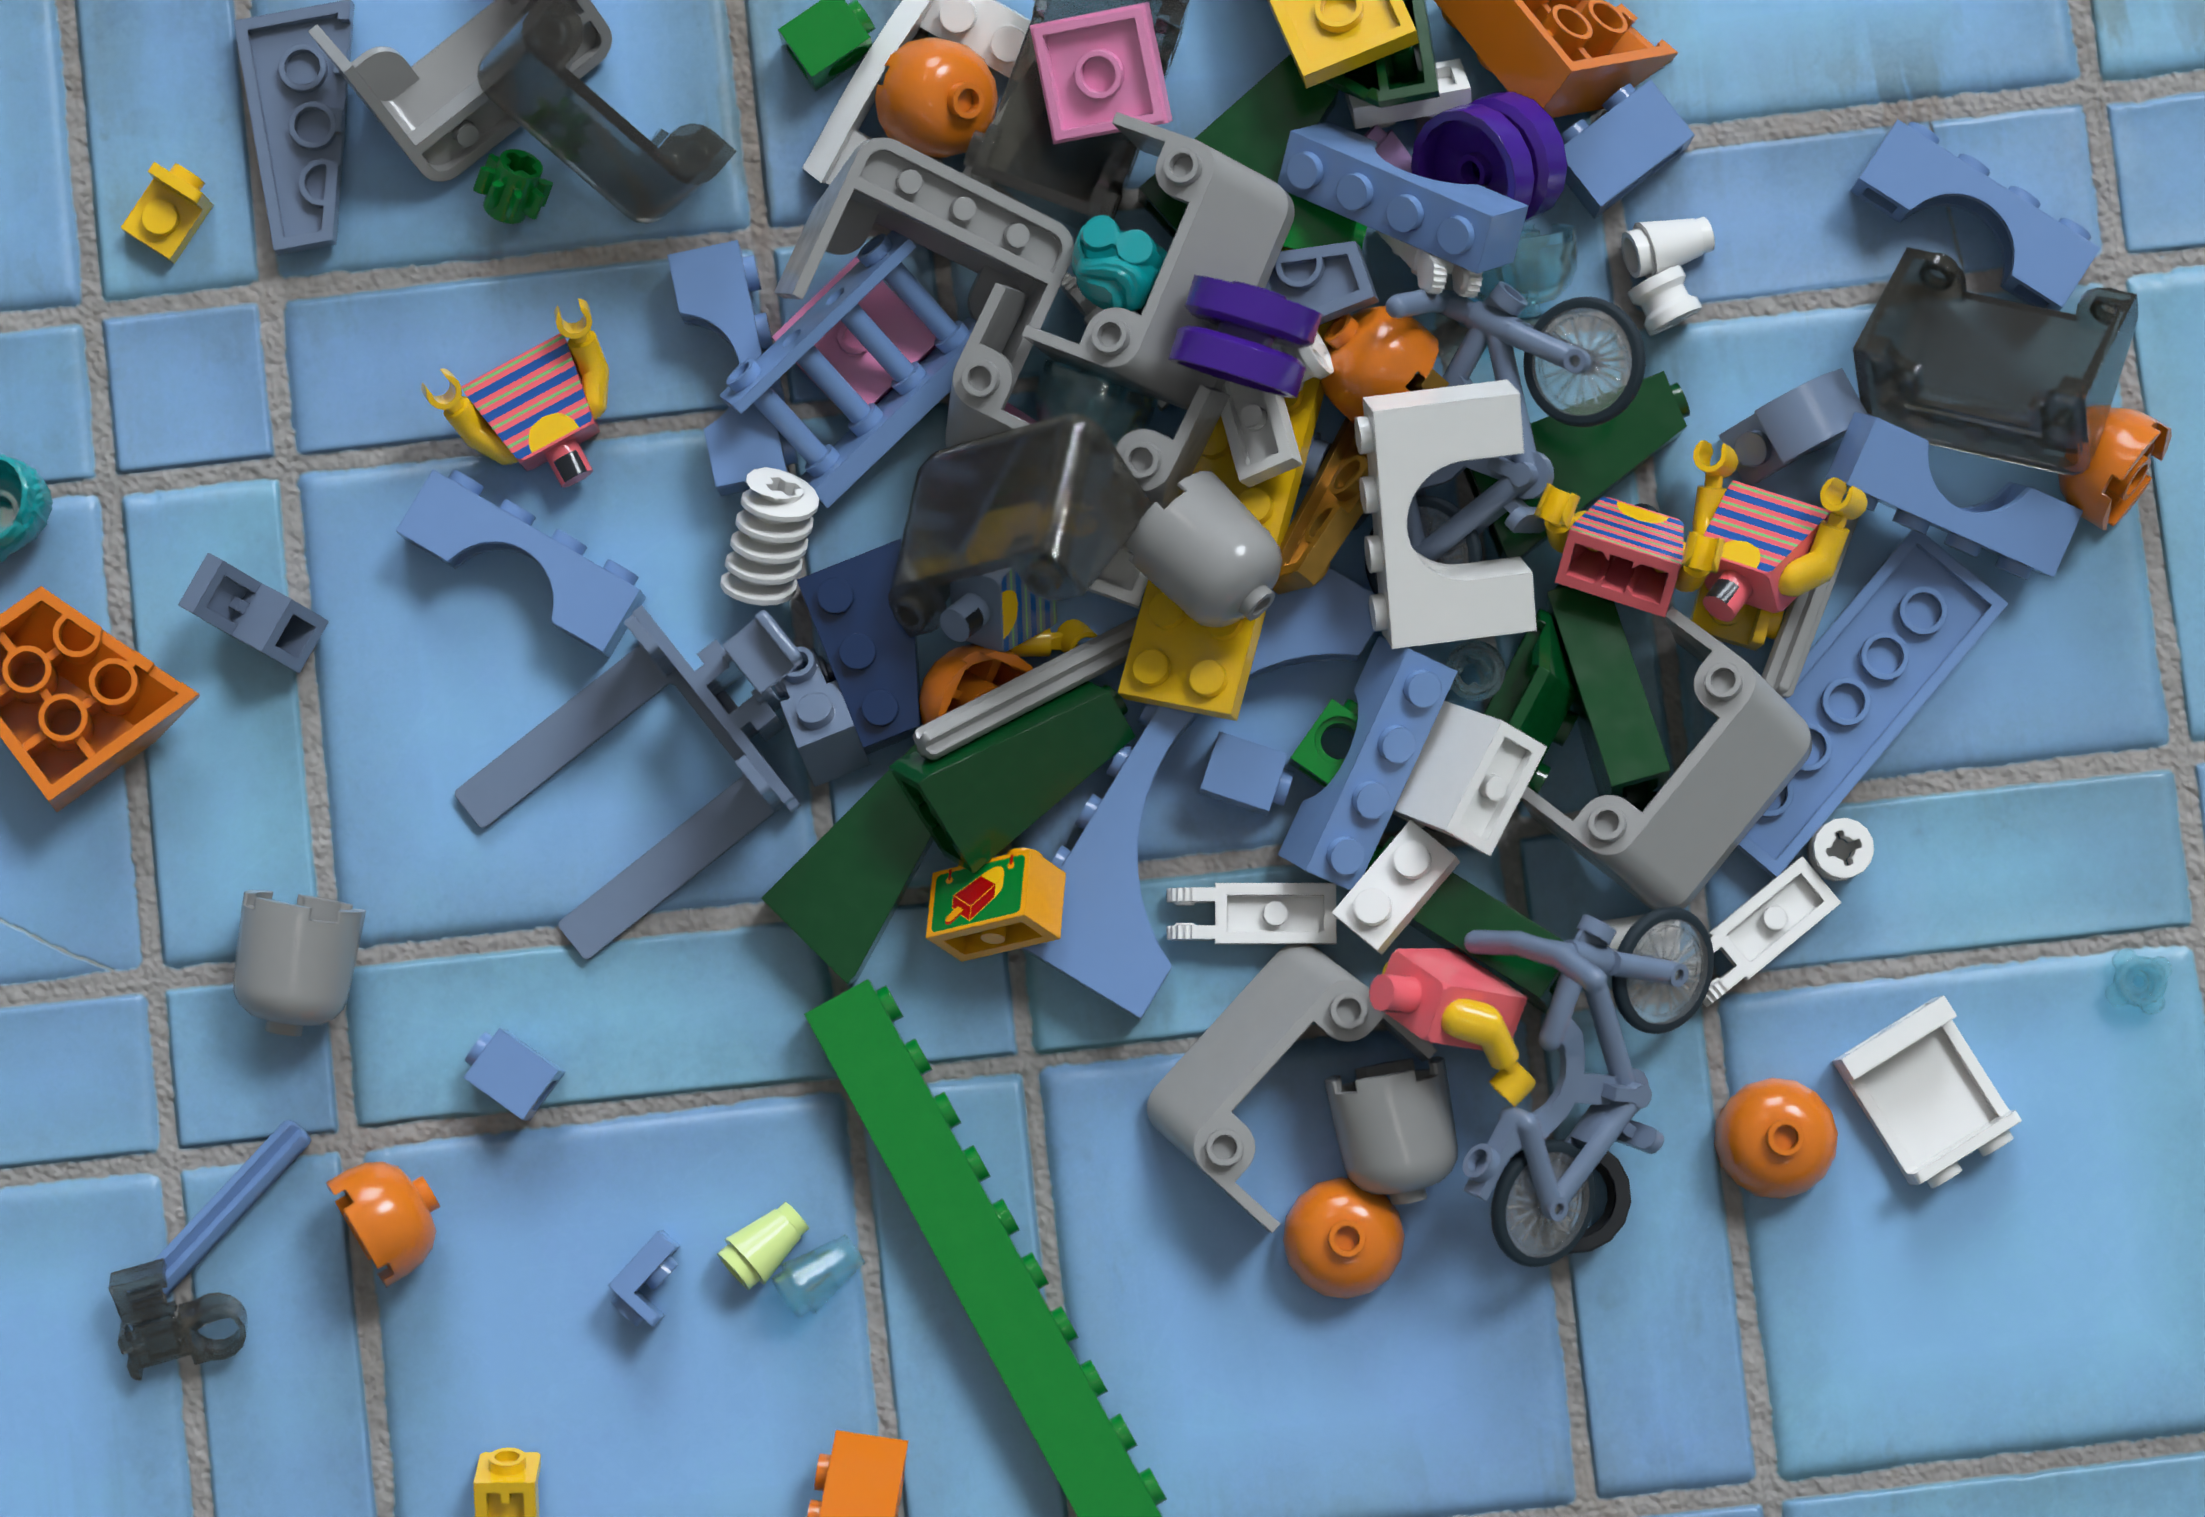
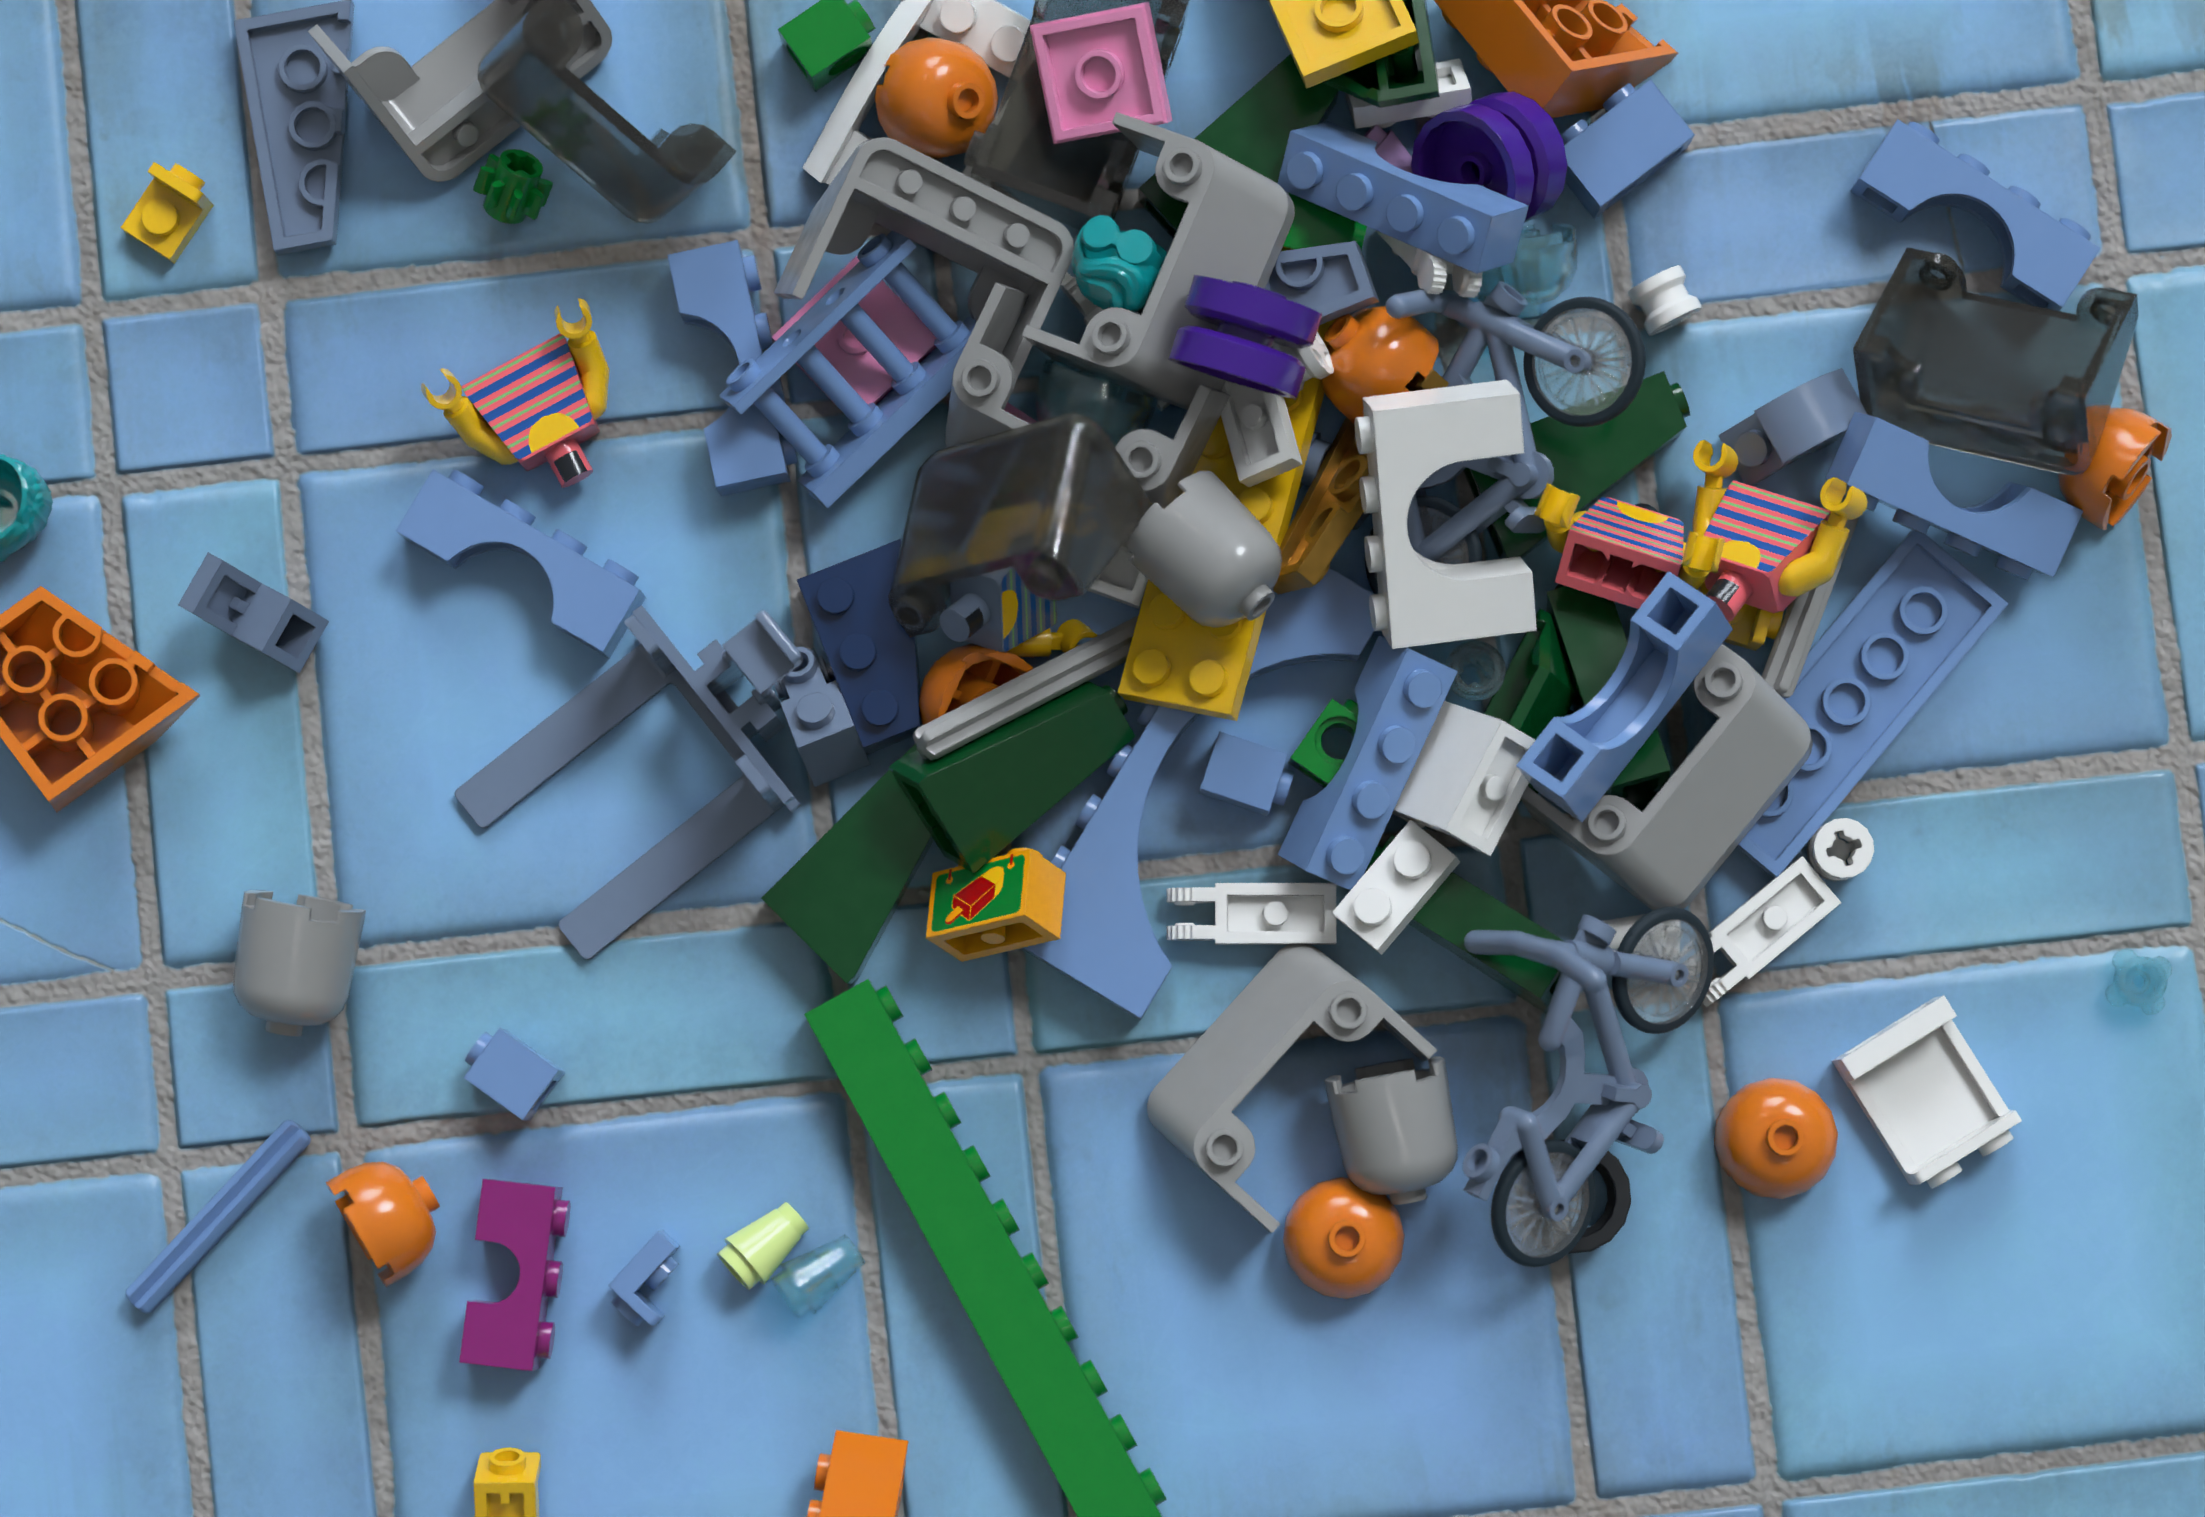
(158, 1329): clear smoke piece -> none
(516, 1329): none -> magenta arch
(770, 538): white piece -> none
(1456, 1004): coral torso -> none
(1665, 244): white cone -> none
(1665, 651): none -> medium blue arch

